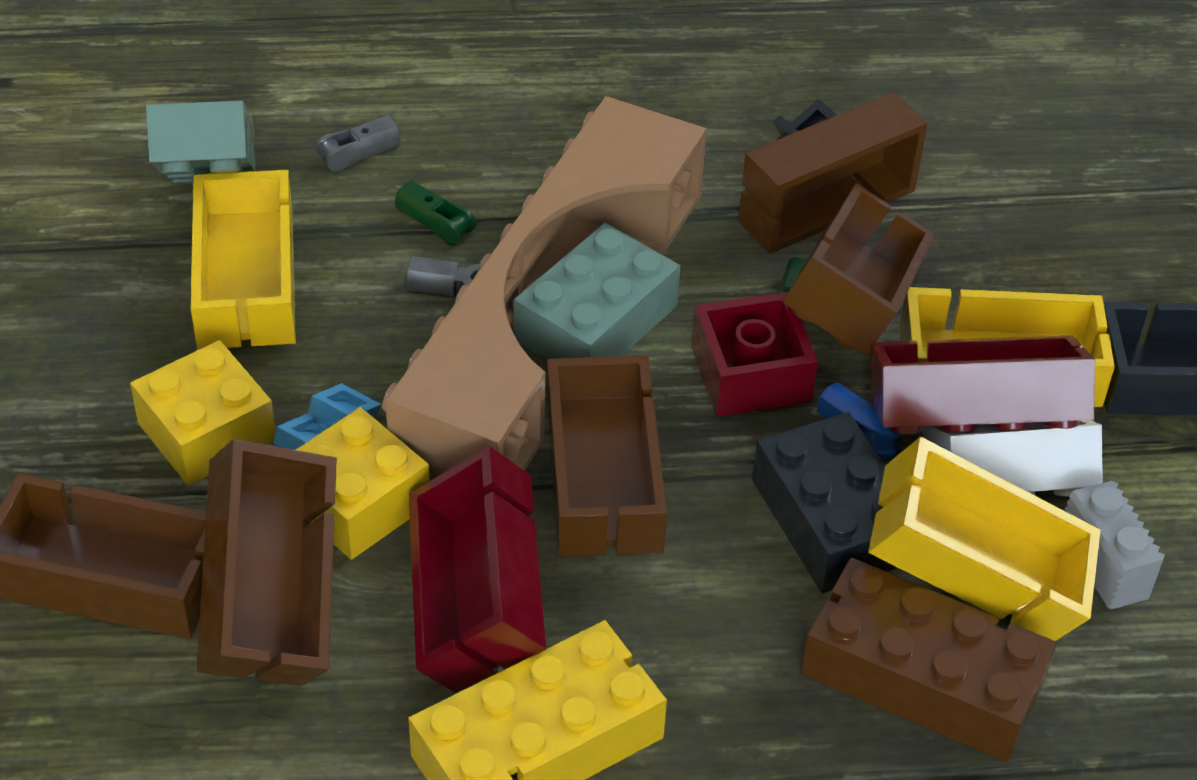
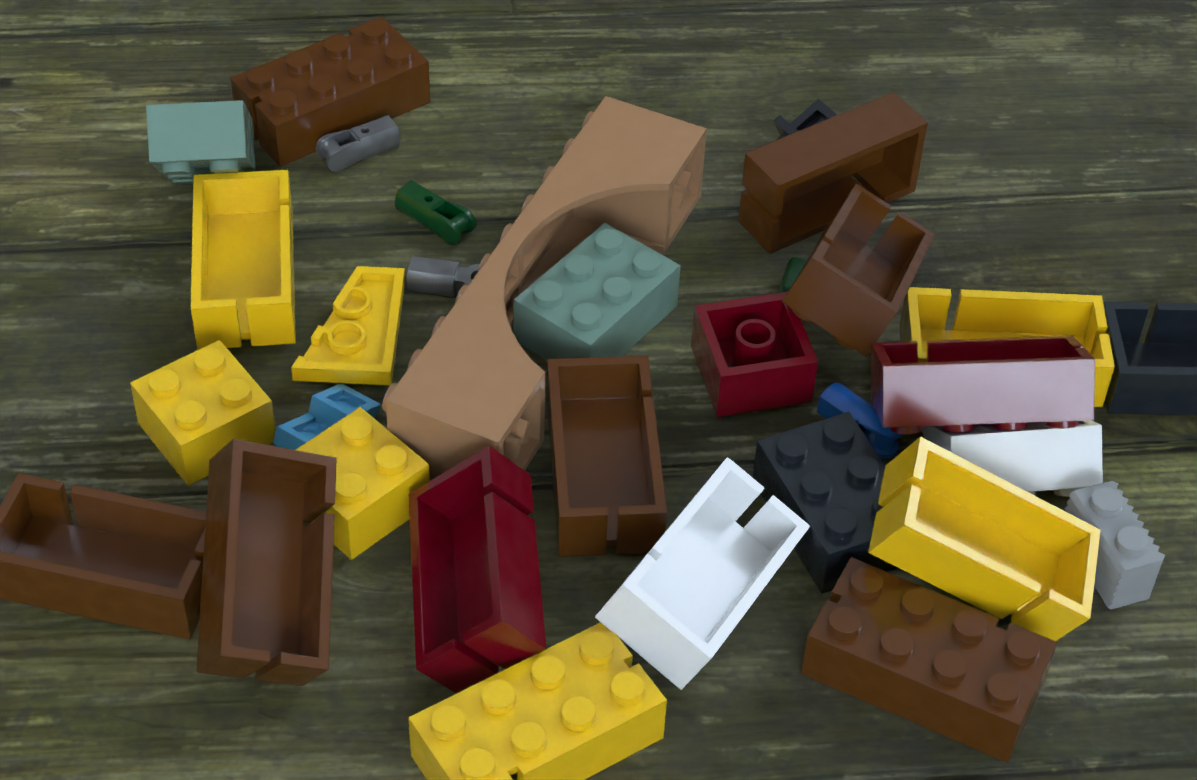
(332, 88): none -> reddish brown piece
(360, 333): none -> yellow wing
(702, 575): none -> white piece

